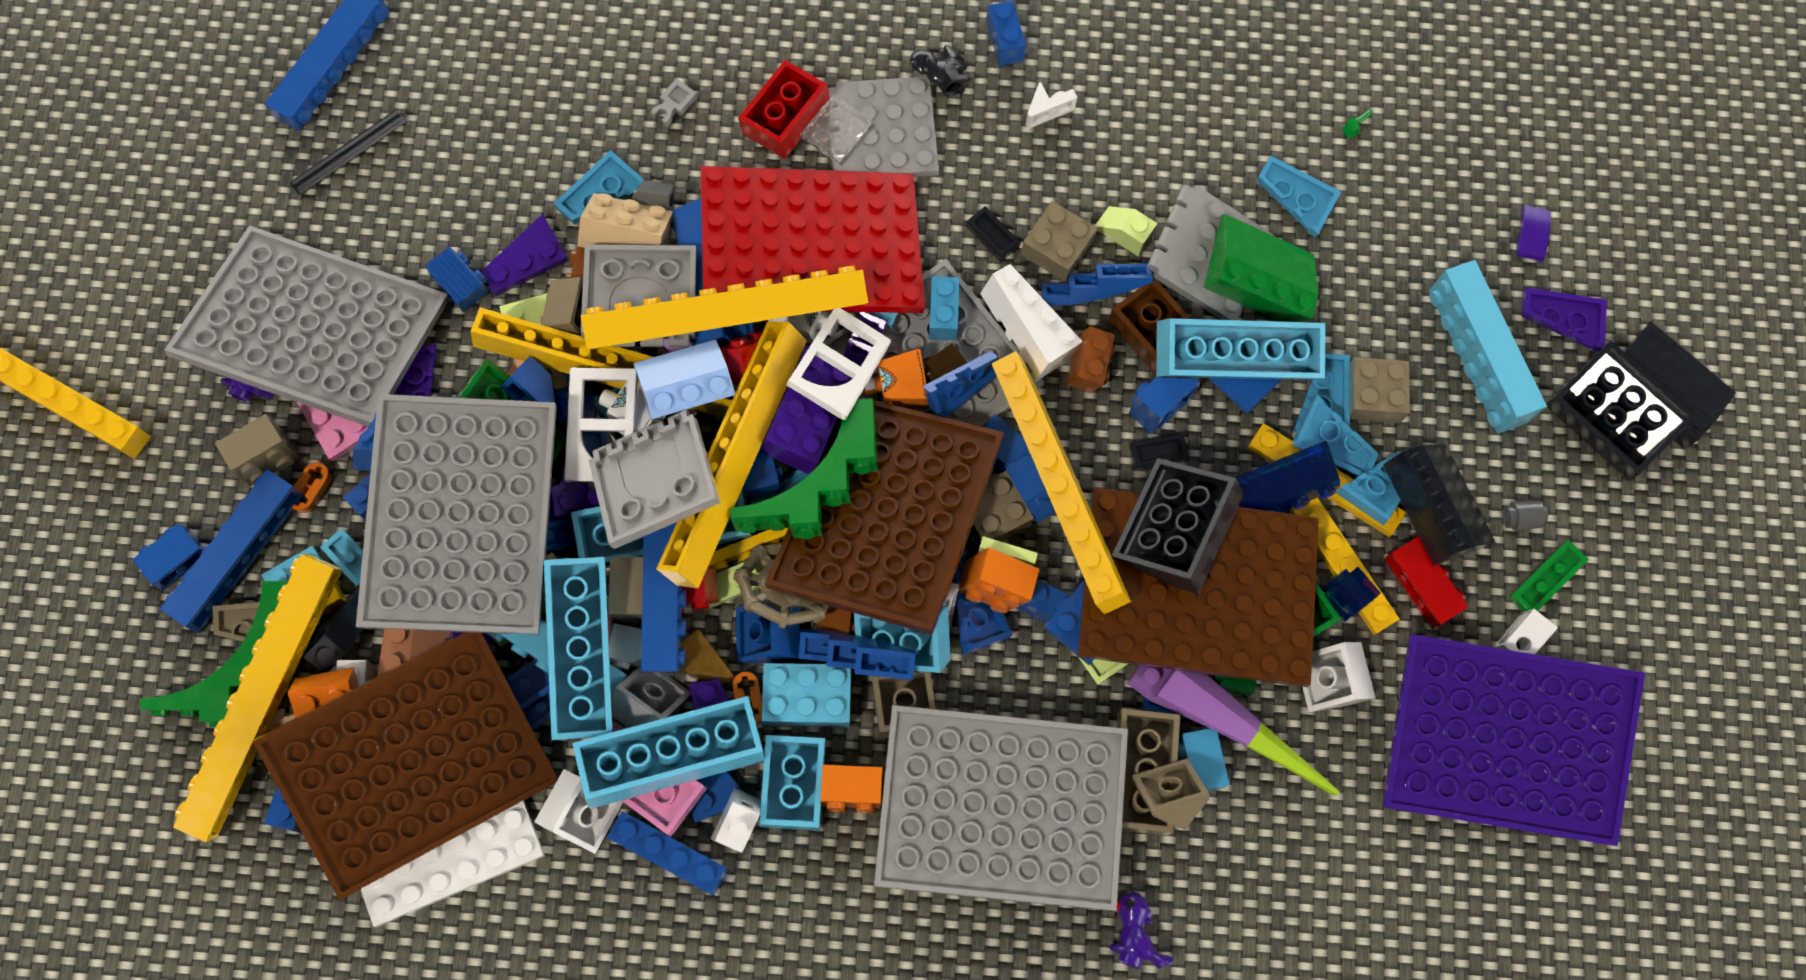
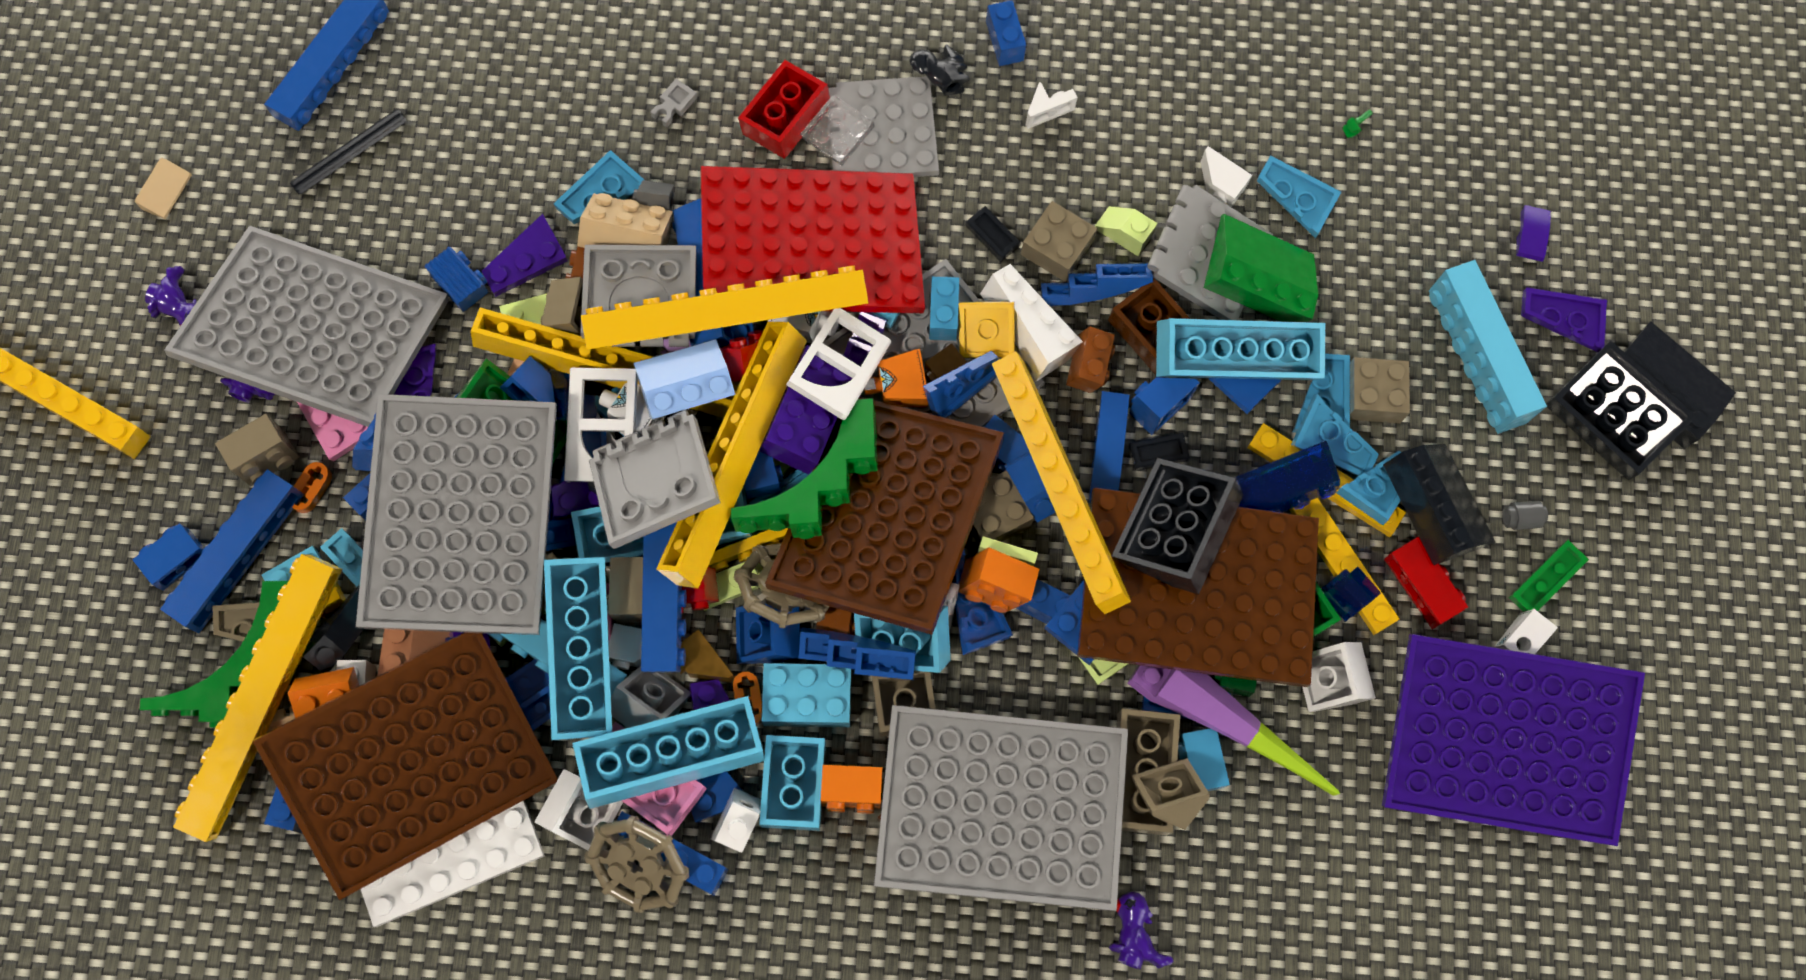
(162, 188): none -> tan slope
(168, 296): none -> dark purple animal
(642, 845): none -> dark tan plate
(986, 328): none -> yellow plate
(1109, 441): none -> blue slope
(1223, 177): none -> white slope

